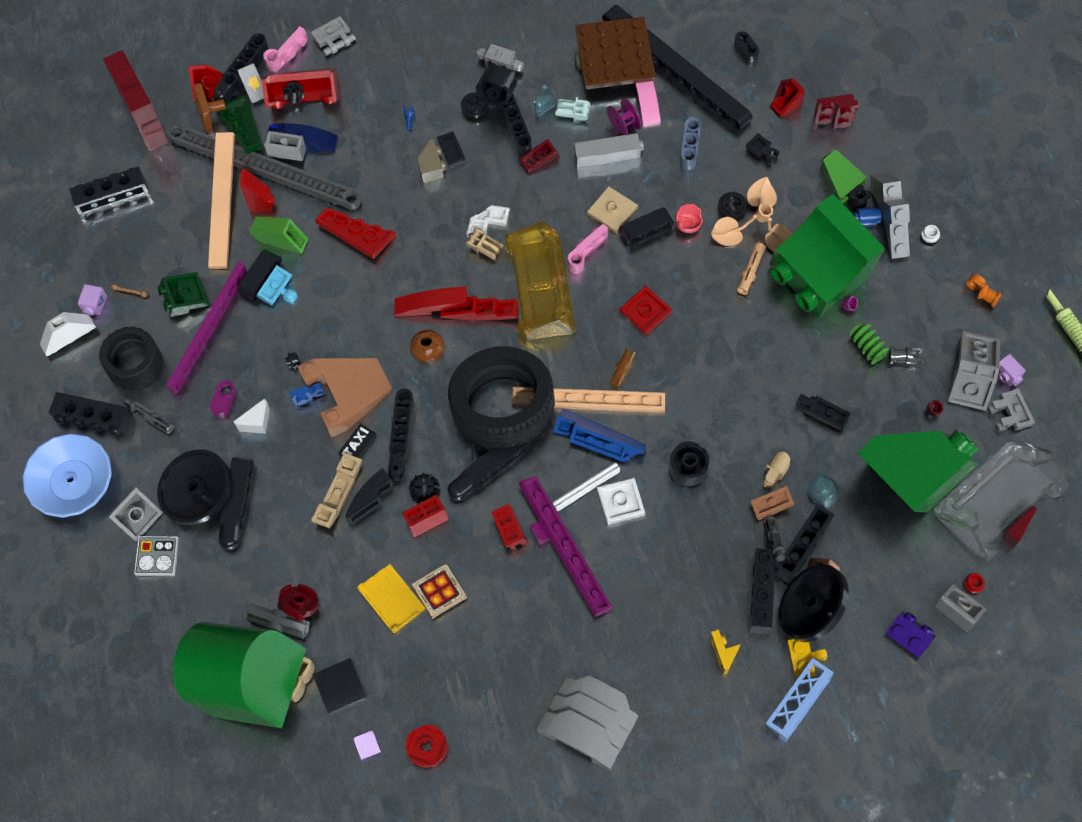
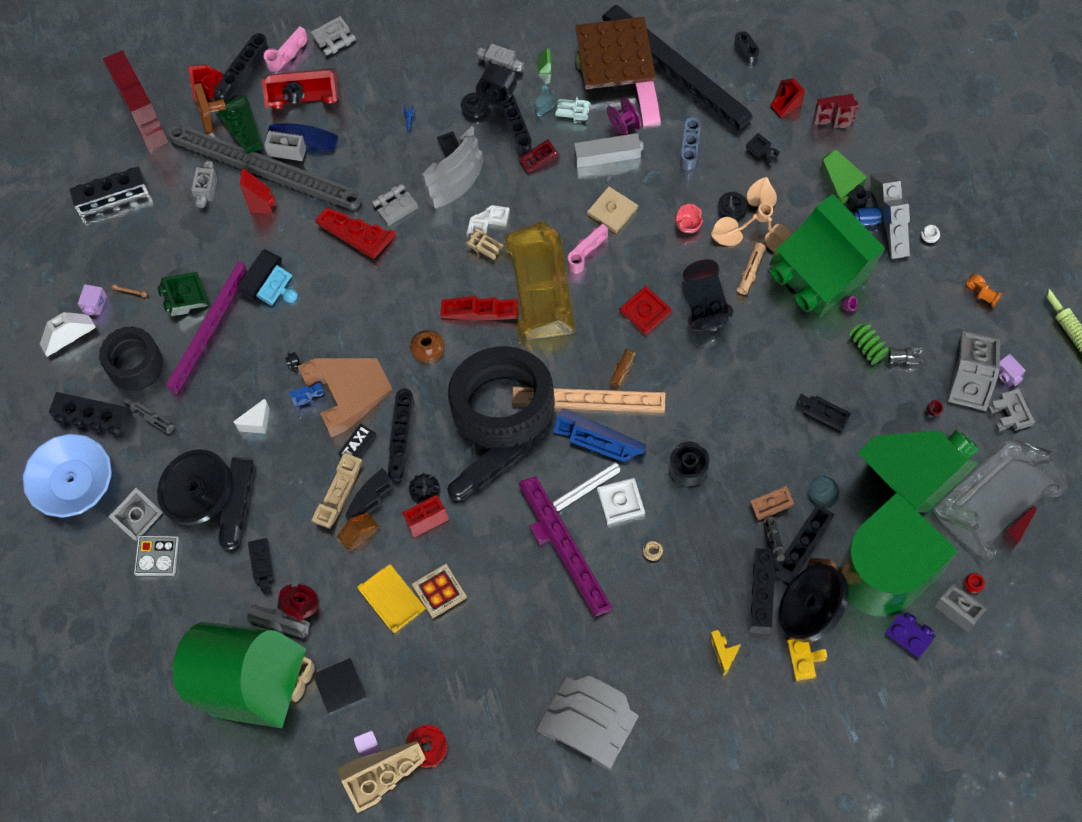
(202, 175): none -> light grey piece
(221, 201): light nougat tile -> none
(221, 402): magenta piece -> none
(251, 82): light grey tile -> none
(261, 563): none -> black hinge
(279, 233): bright green slope -> none
(357, 530): none -> clear orange slope
(376, 773): none -> tan wedge
(397, 208): none -> light grey plate
(429, 163): dark tan slope -> none
(431, 300): red slope -> none
(455, 173): none -> light grey slope
(509, 526): red hinge -> none
(544, 62): none -> bright green slope
(646, 226): black beam -> none
(652, 545): none -> tan plate
(705, 296): none -> black piece
(776, 469): tan arm -> none
(803, 708): light blue fence -> none
(894, 559): none -> green brick

